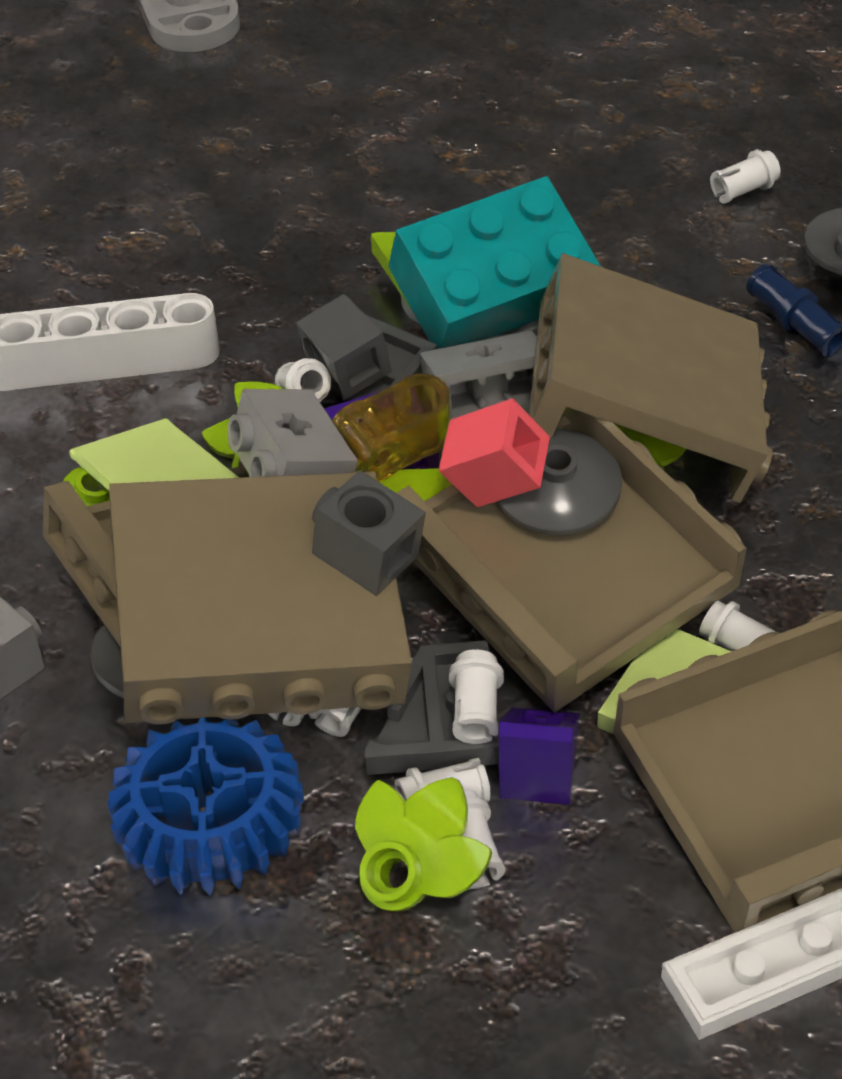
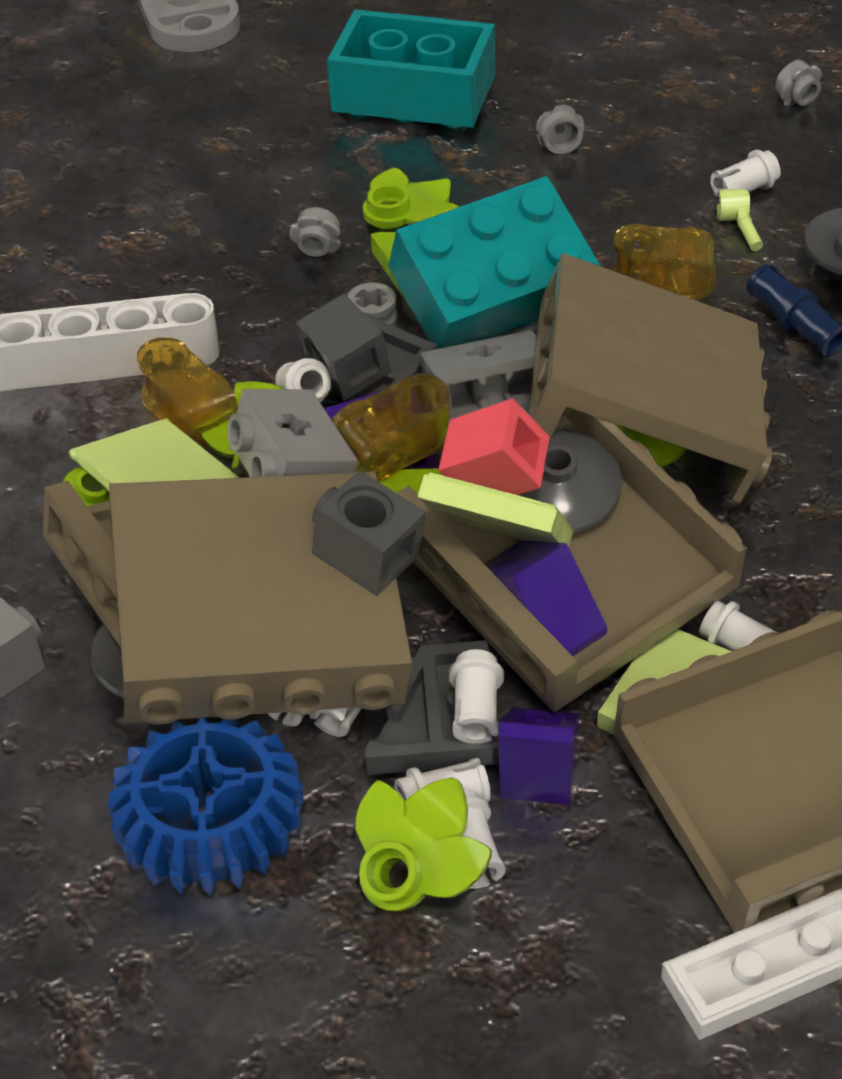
(183, 387): none -> clear yellow piece
(316, 232): none -> light grey plate
(375, 301): none -> light grey bush
(398, 202): none -> lime plate
(412, 68): none -> teal brick
(494, 510): none -> yellowish green tile
(553, 590): none -> dark purple slope
(566, 139): none -> light grey plate
(668, 258): none -> clear yellow piece
(735, 206): none -> yellowish green hand
(798, 83): none -> light grey plate

